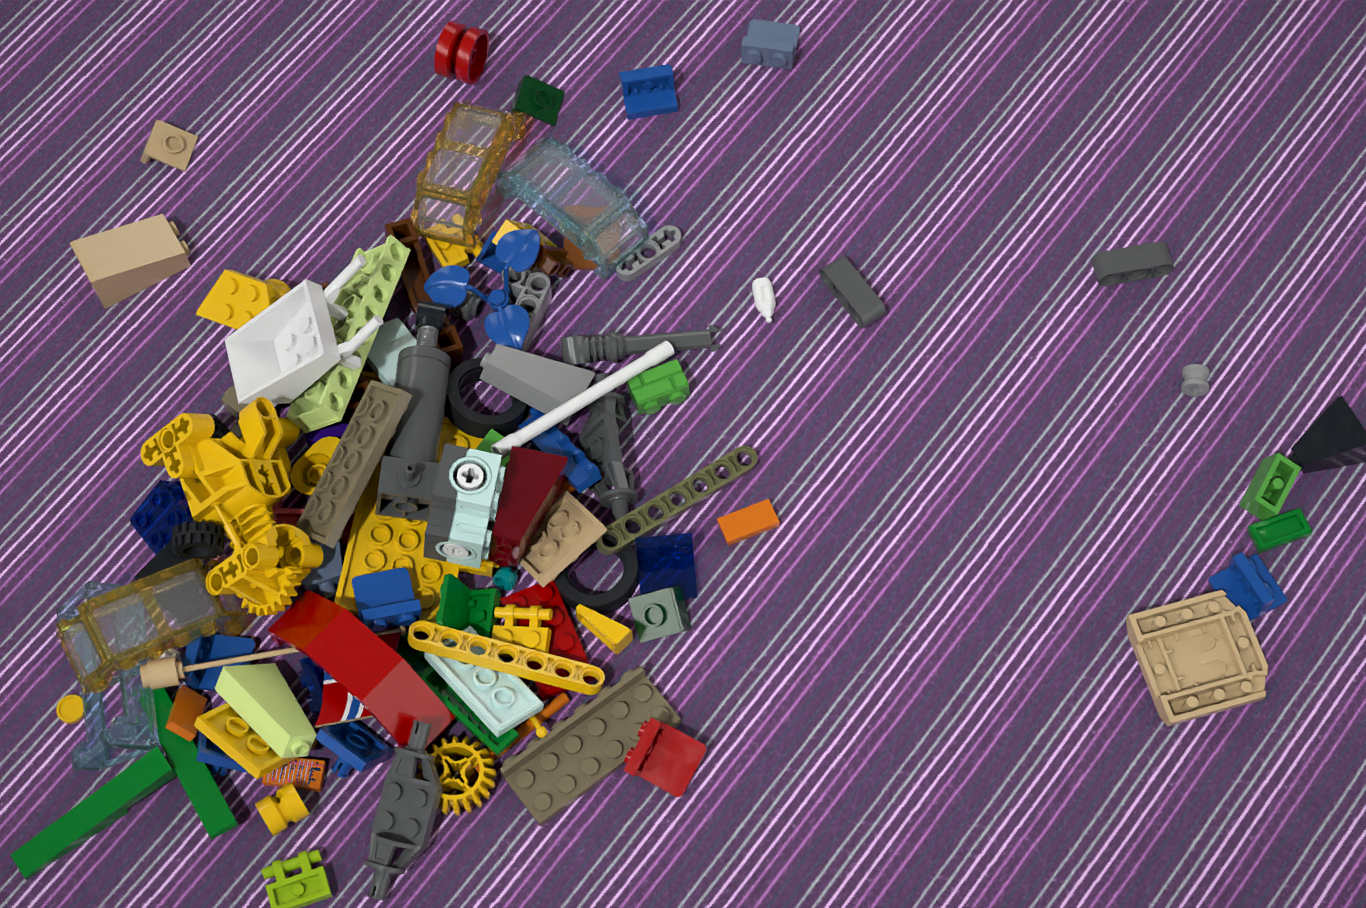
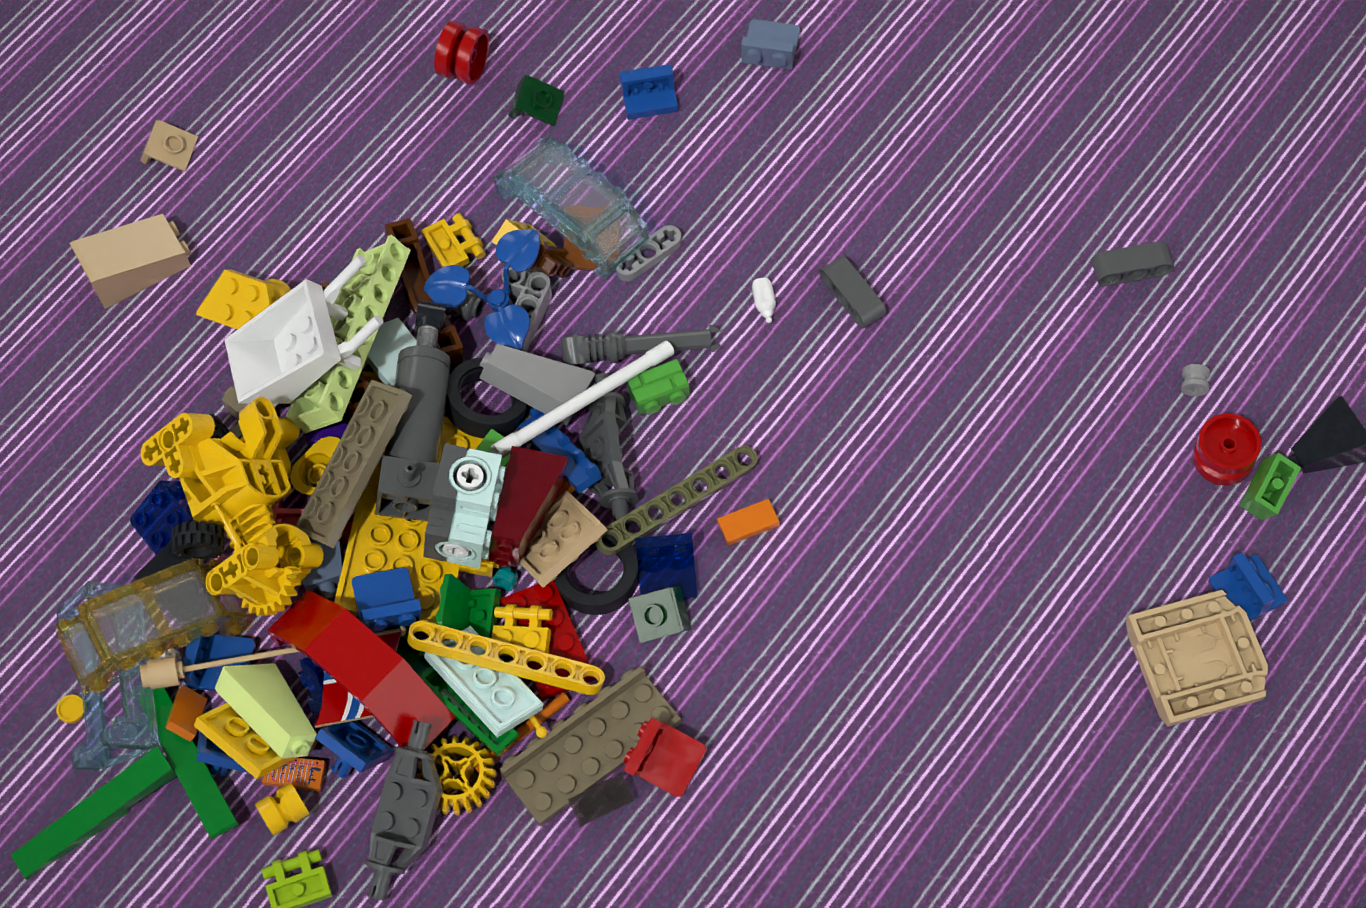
(463, 171): windscreen -> none
(488, 255): blue bracket -> none
(600, 799): none -> clear smoke plate
(608, 631): yellow slope -> none
(1226, 449): none -> red wheel
(1279, 530): green tile -> none

